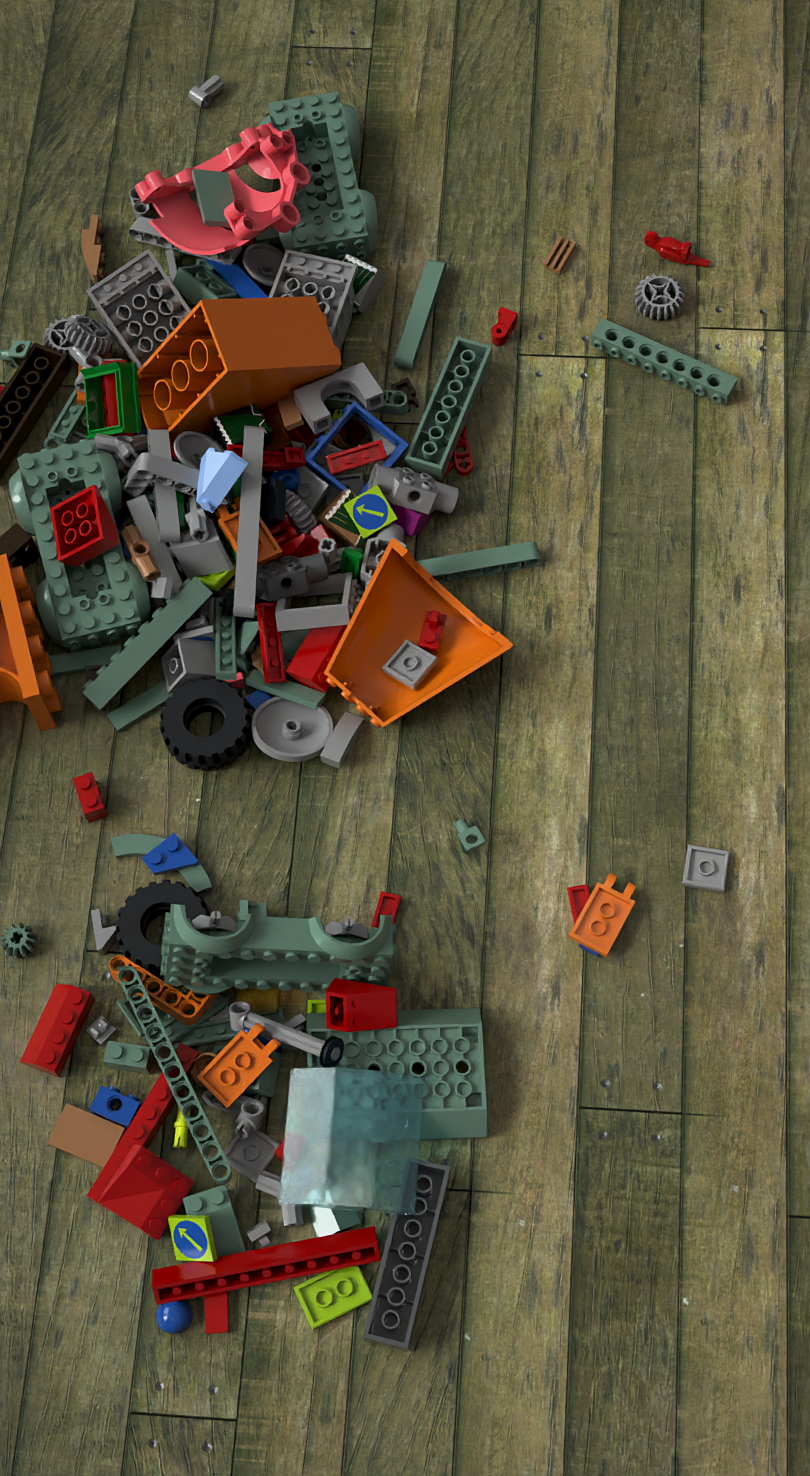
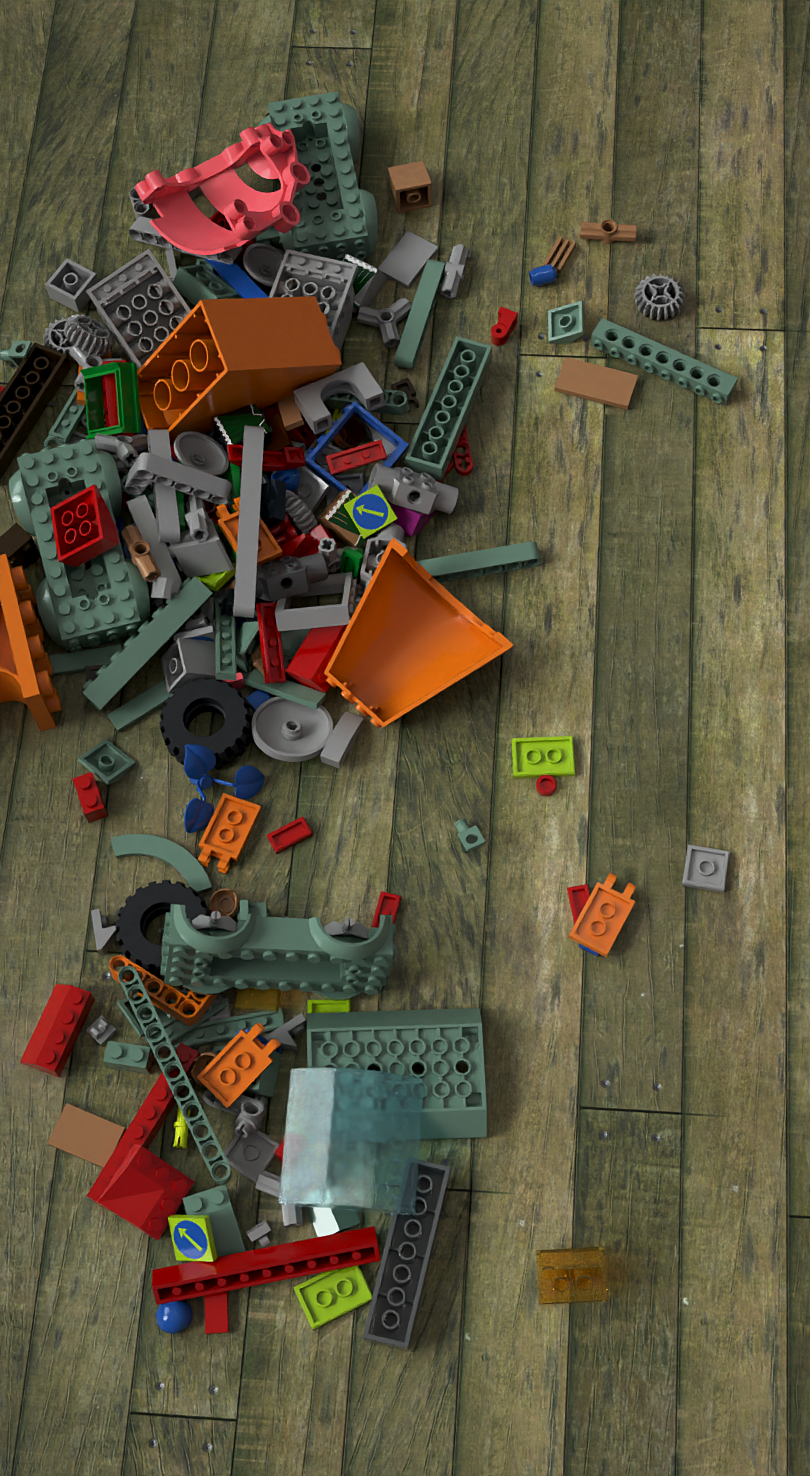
(11, 940): sand green gear -> none
(70, 284): none -> light grey brick
(92, 249): medium nougat slope -> none
(105, 1100): blue brick -> none
(107, 762): none -> sand green slope
(169, 856): blue wing -> none
(196, 764): none -> blue plant
(203, 94): light grey piece -> none
(213, 195): sand green tile -> none
(217, 476): light blue slope -> none
(225, 902): none -> medium nougat hair
(228, 831): none -> orange tile
(289, 835): none -> red tile
(329, 1051): light grey piece -> none
(360, 1006): red slope -> none
(392, 314): none -> light grey piece
(408, 259): none -> light grey tile
(410, 186): none -> medium nougat slope
(410, 664): light grey tile -> none
(432, 631): red hinge -> none
(454, 271): none -> light grey piece
(542, 275): none -> blue brick
(543, 756): none -> lime tile
(546, 785): none -> red tile
(566, 323): none -> sand green slope
(571, 1275): none -> clear yellow slope
(596, 383): none -> medium nougat tile
(608, 231): none -> medium nougat piece
(674, 250): red animal -> none

